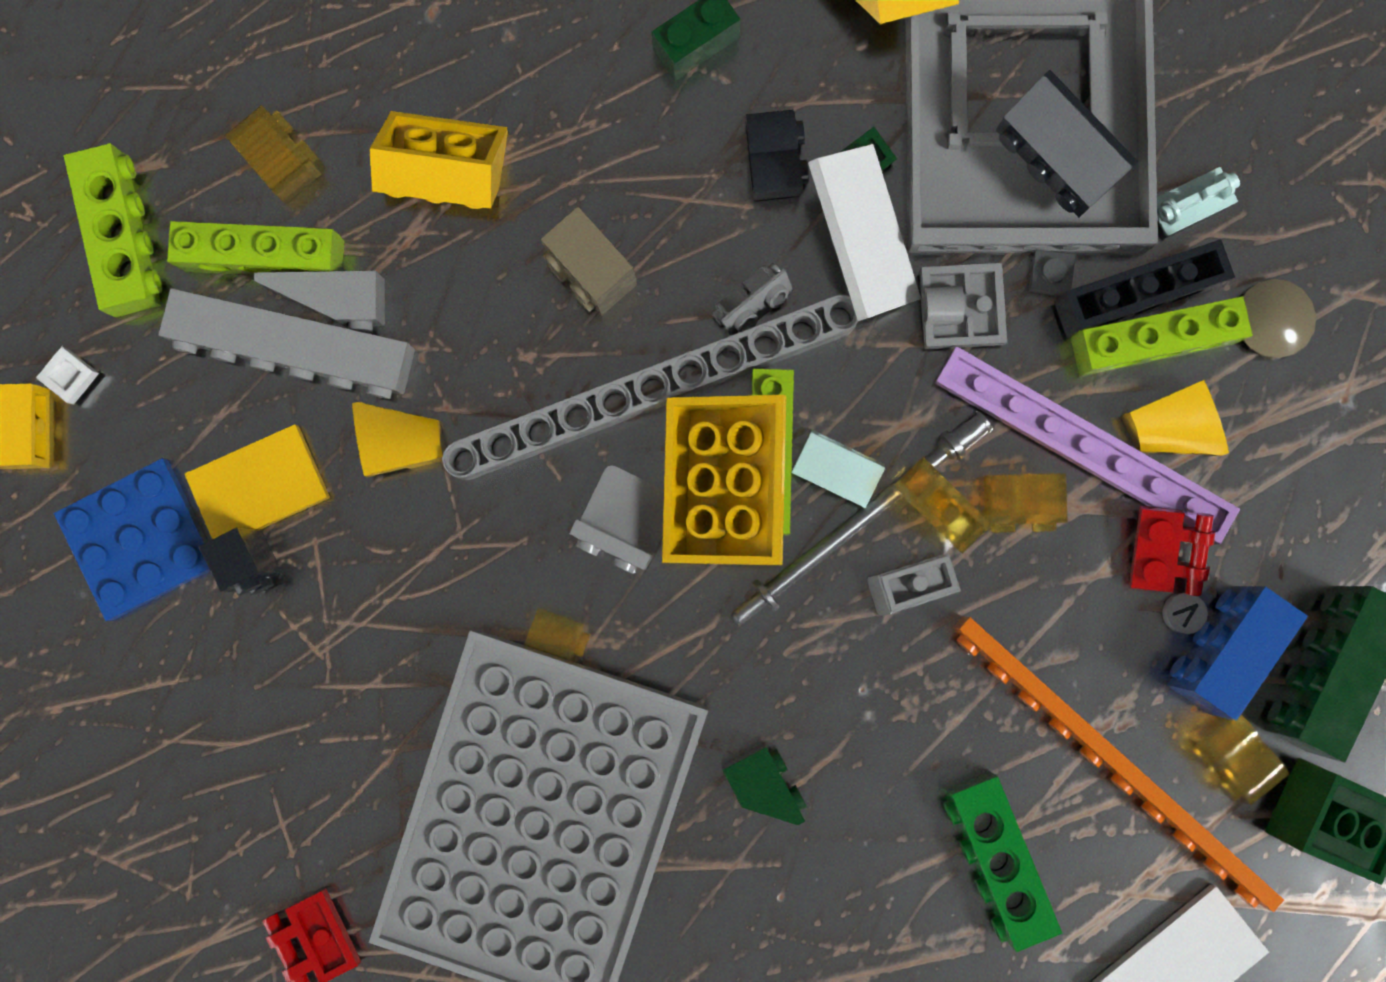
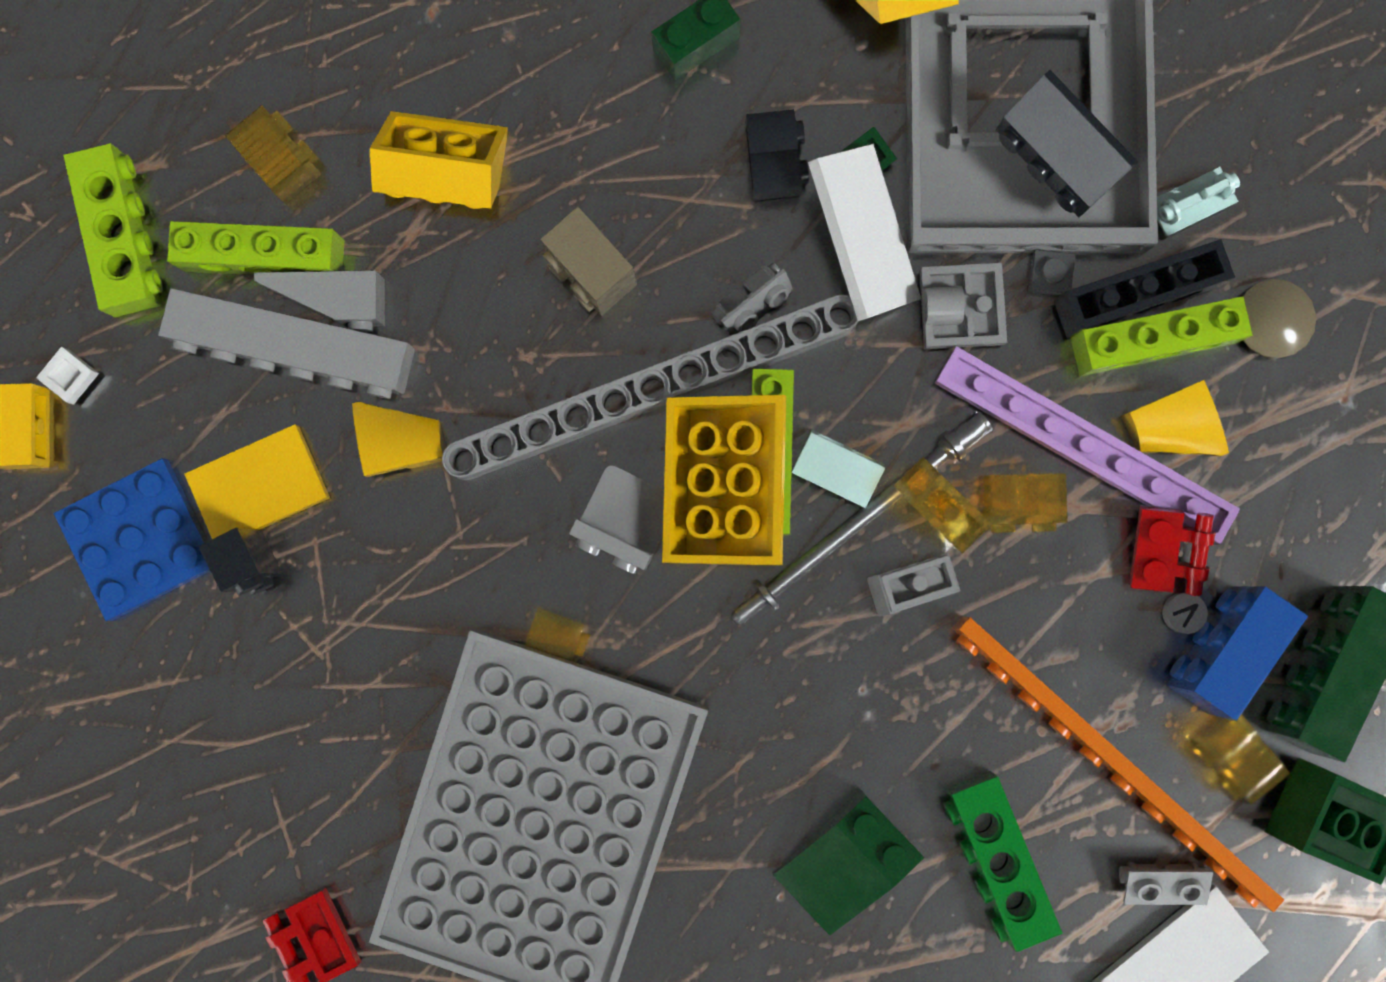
(760, 786): dark green slope -> none
(848, 863): none -> dark green slope
(1167, 886): none -> light grey hinge

